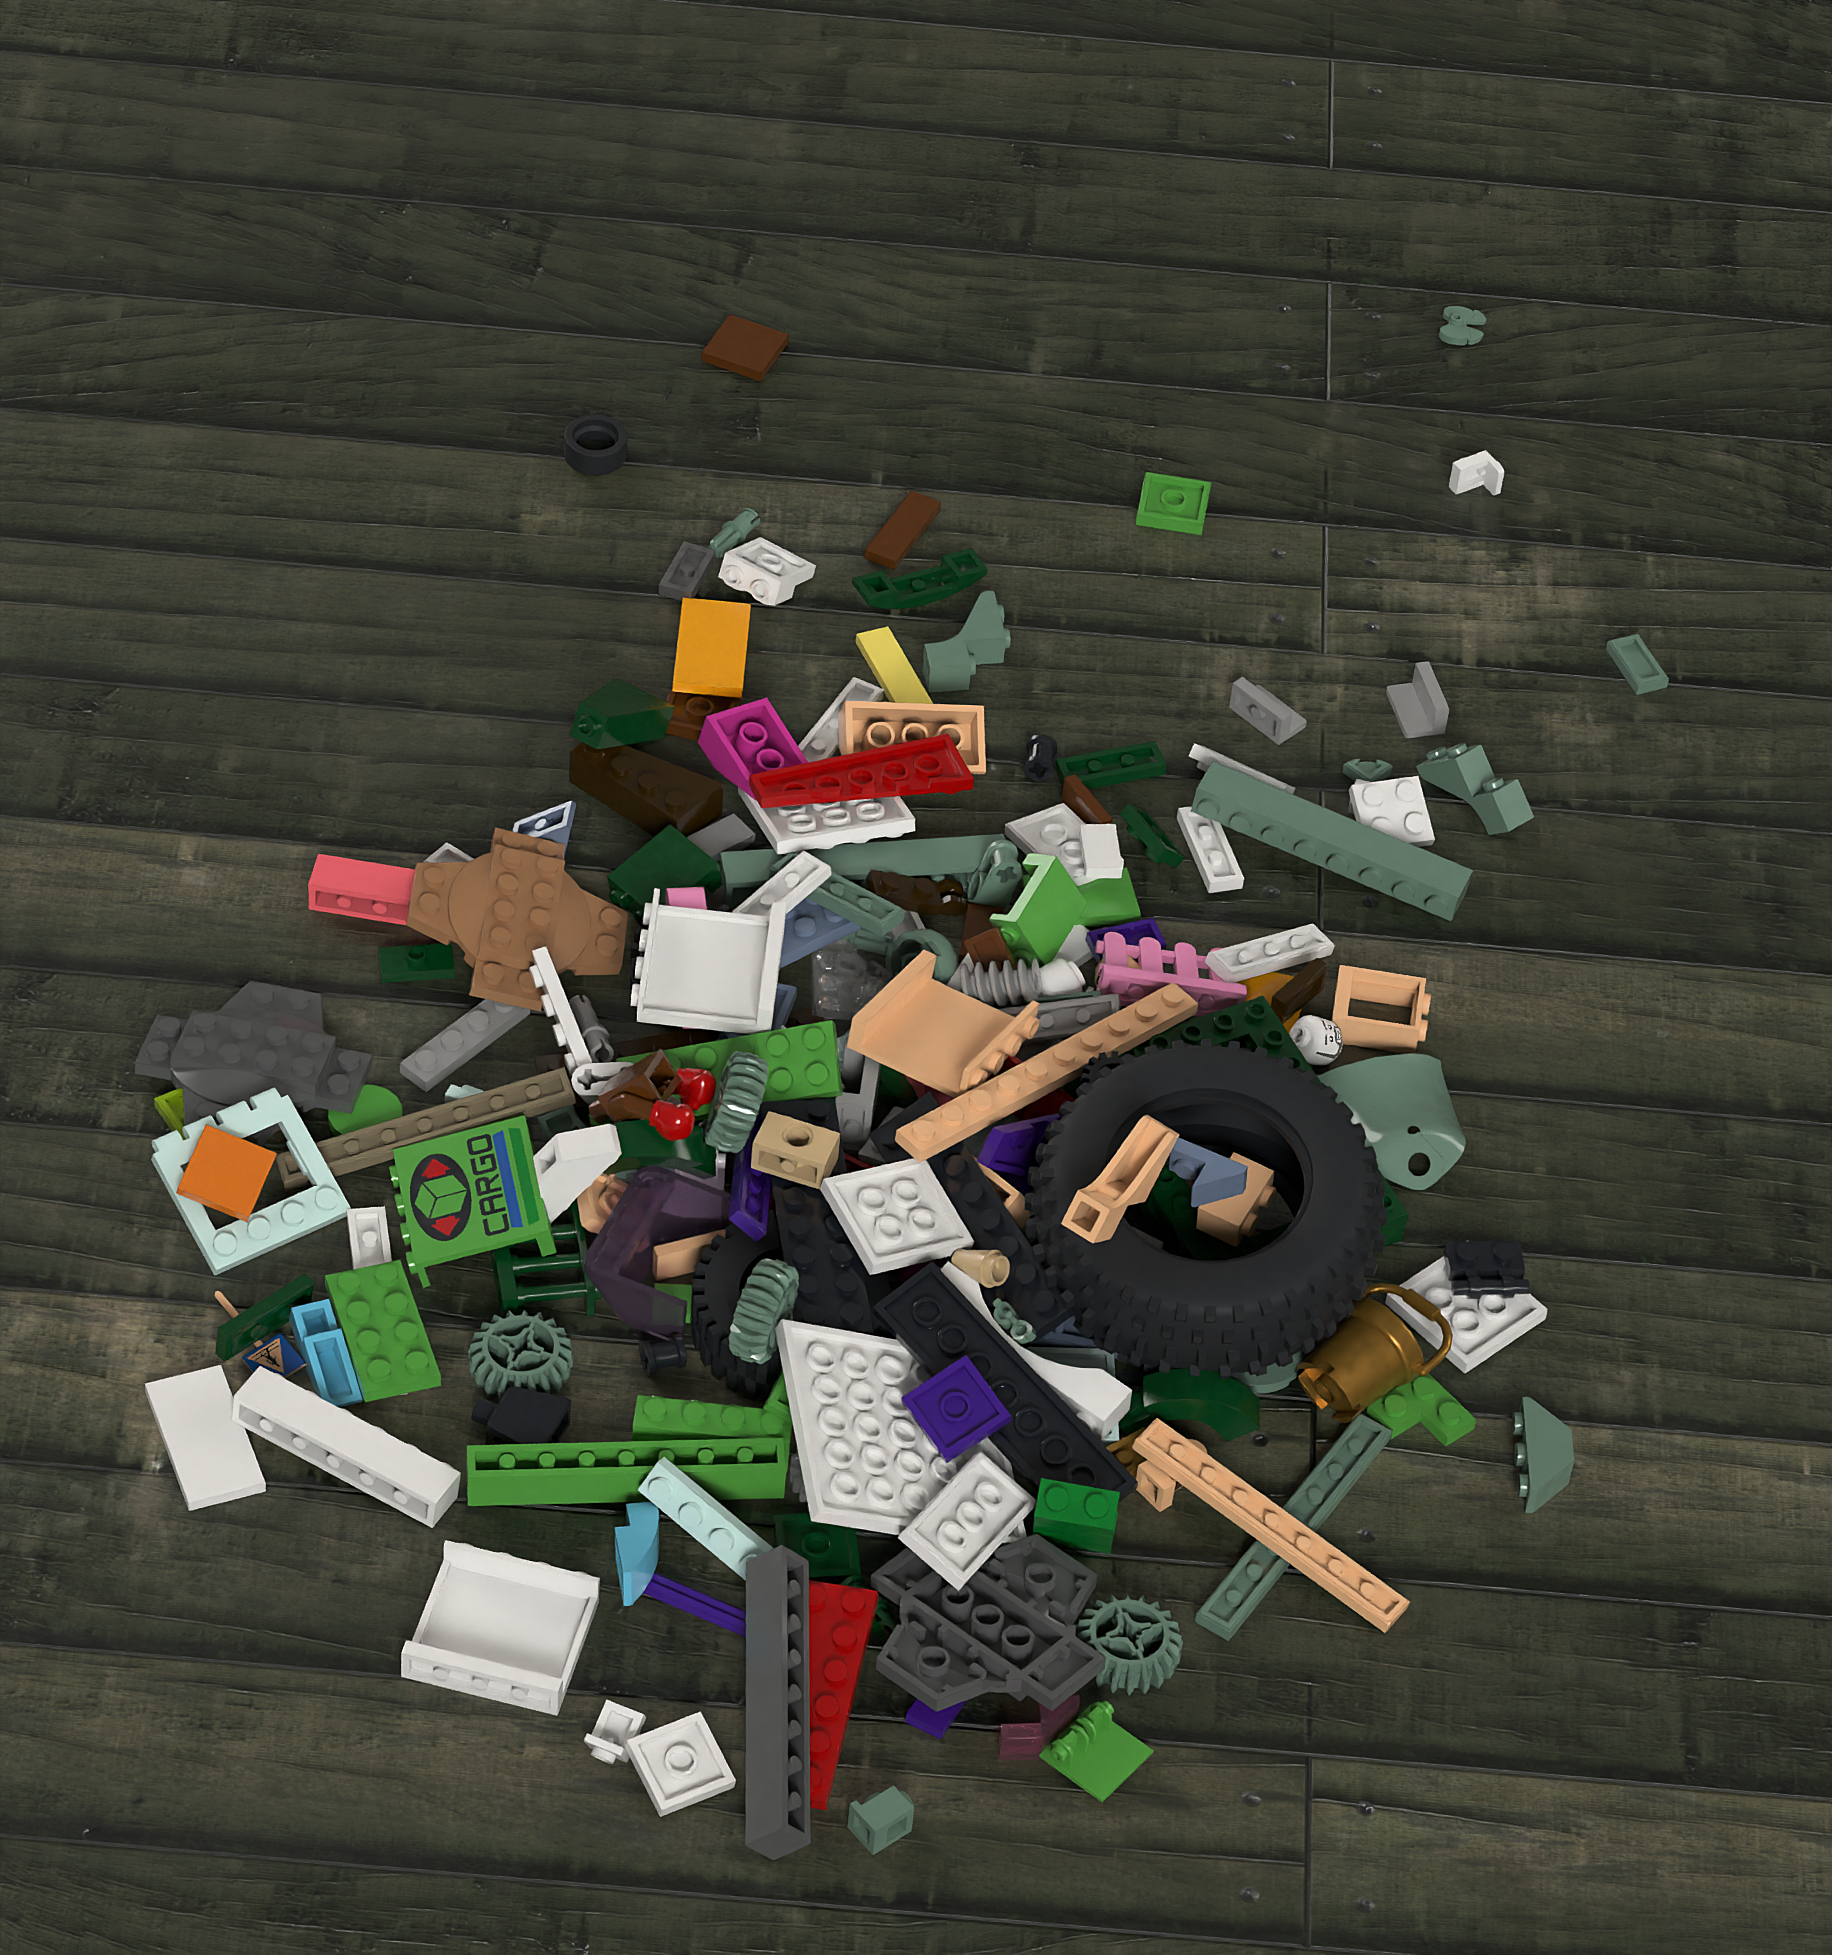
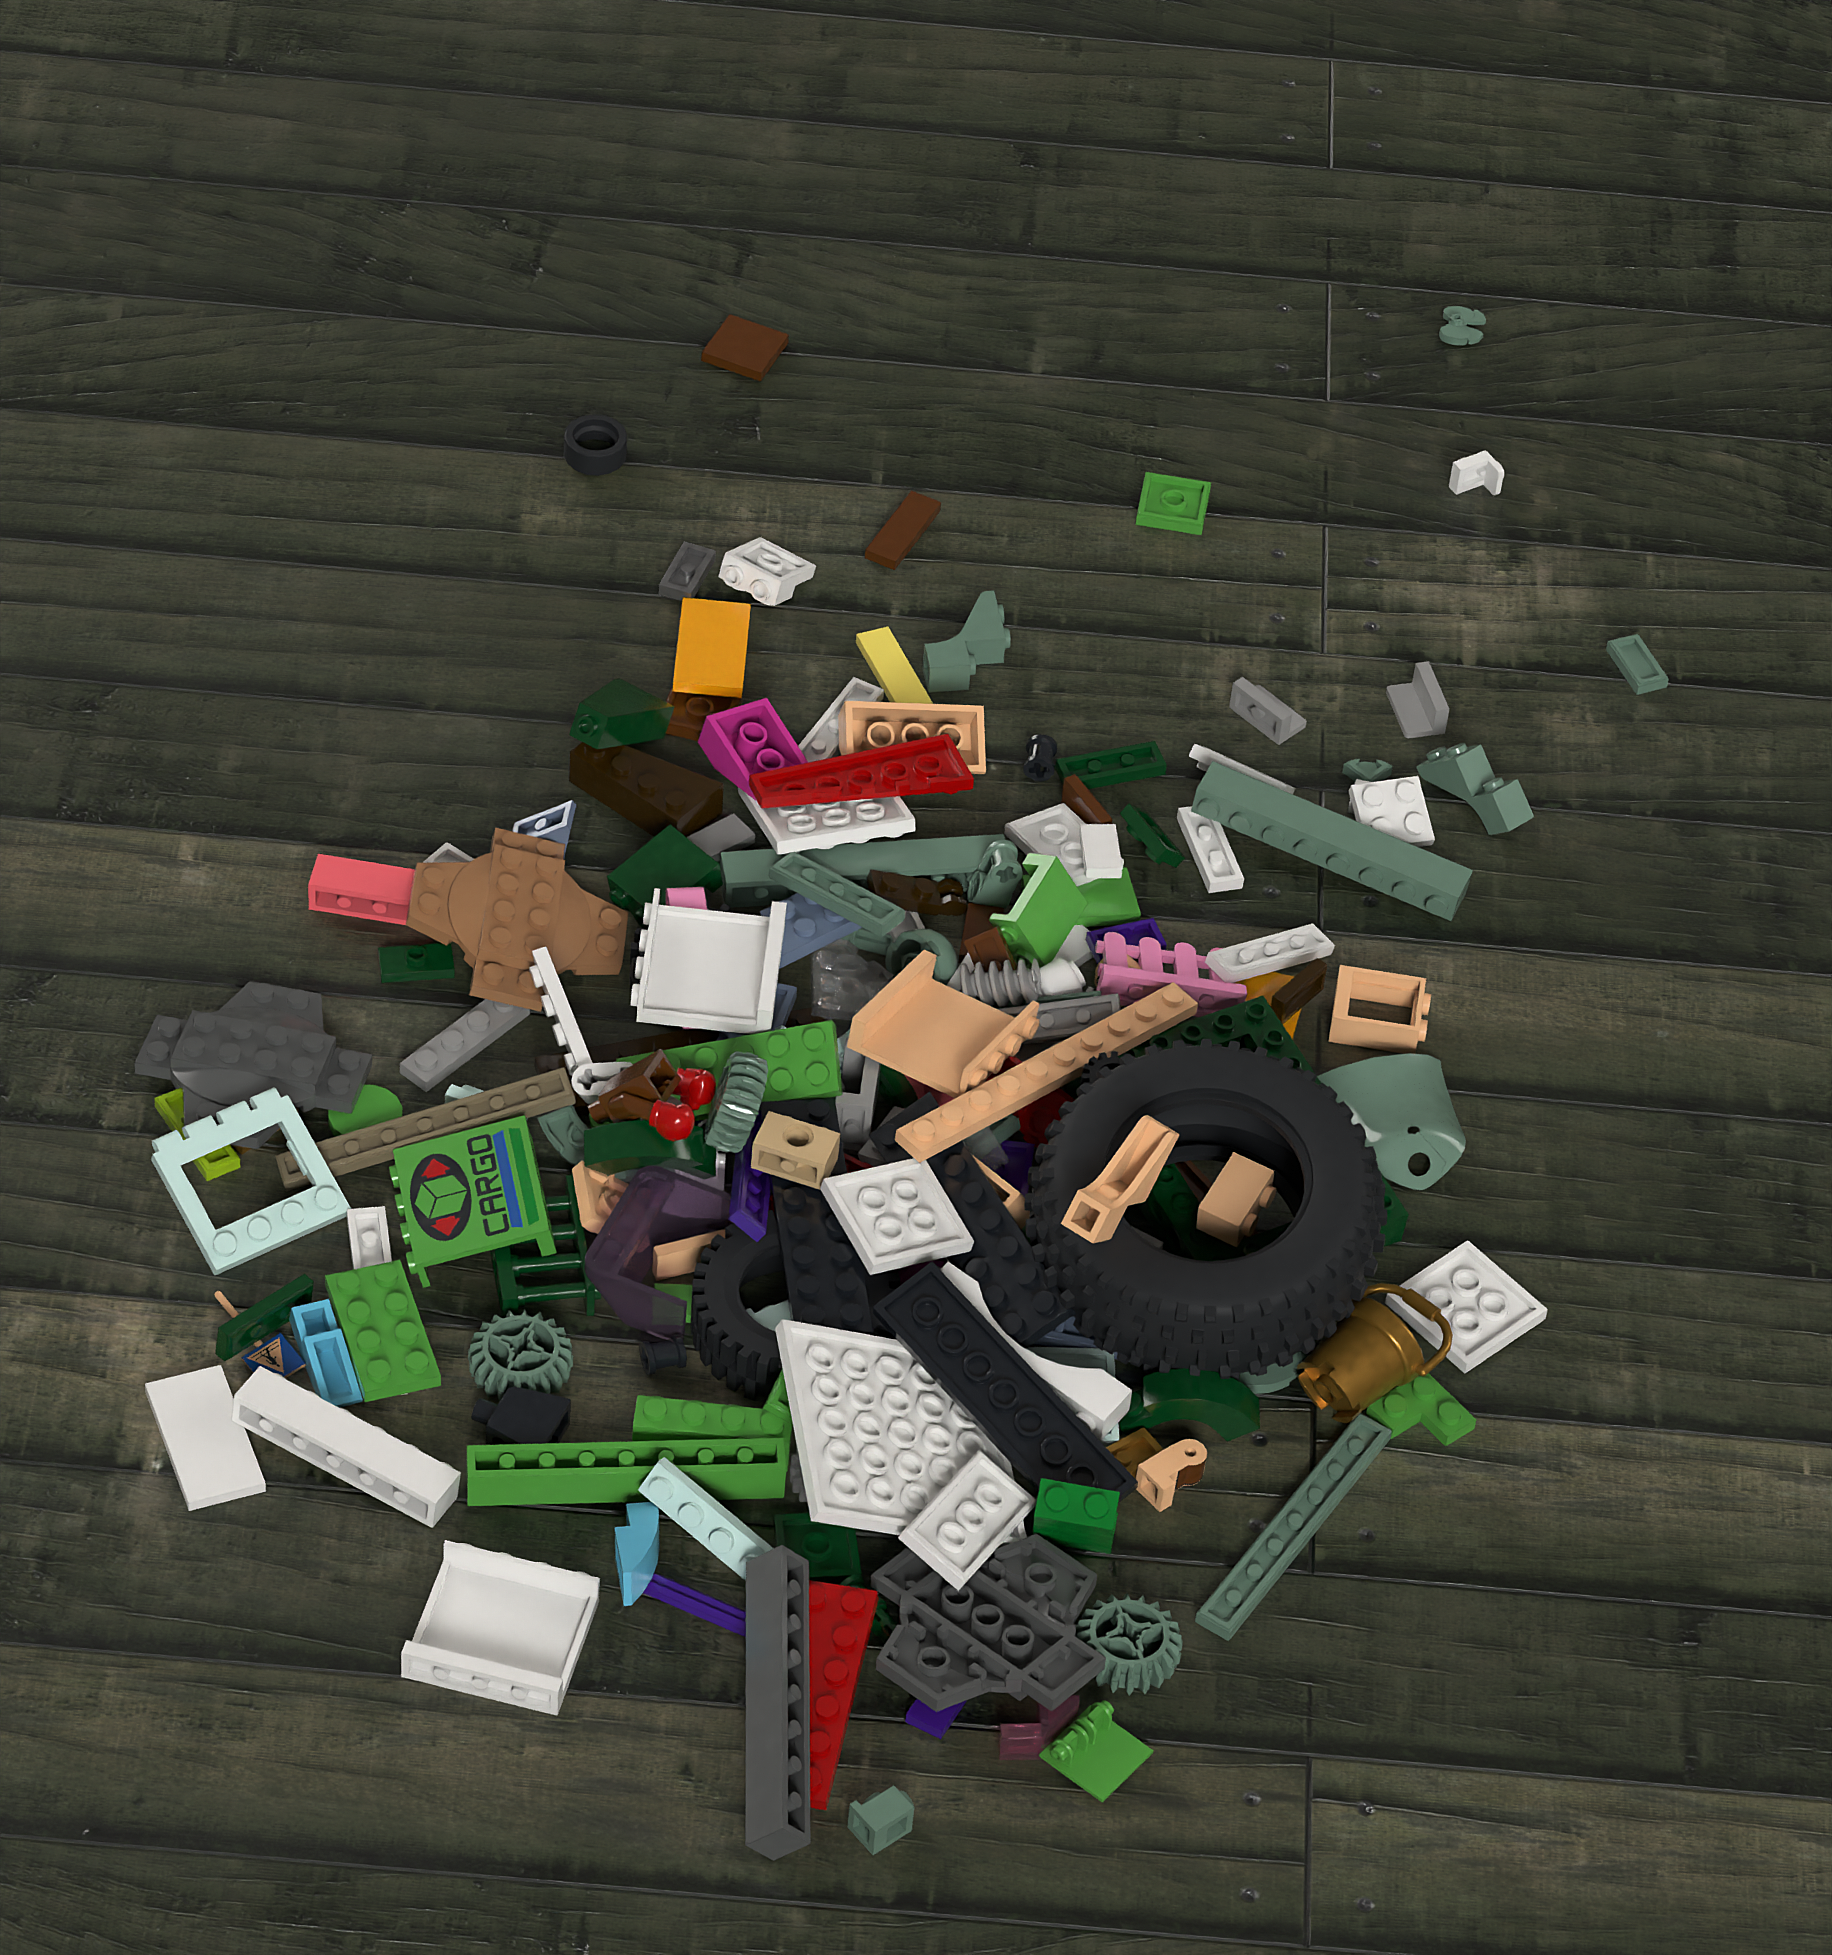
(226, 1173): orange tile -> none
(573, 1163): white slope -> none
(592, 1032): light grey pin -> none
(612, 1731): white bracket -> none
(680, 1764): white plate -> none
(734, 532): sand green axle -> none
(762, 1305): sand green gear -> none
(787, 886): white tile -> none
(922, 587): dark green slope -> none
(956, 1409): dark purple plate -> none
(983, 1266): tan cone -> none
(1008, 1319): sand green piece -> none
(1014, 1145): dark purple wing -> none
(1213, 1173): sand blue slope -> none
(1271, 1525): light nougat tile -> none
(1317, 1039): white head -> none
(1485, 1268): black plate -> none
(1542, 1452): sand green slope -> none

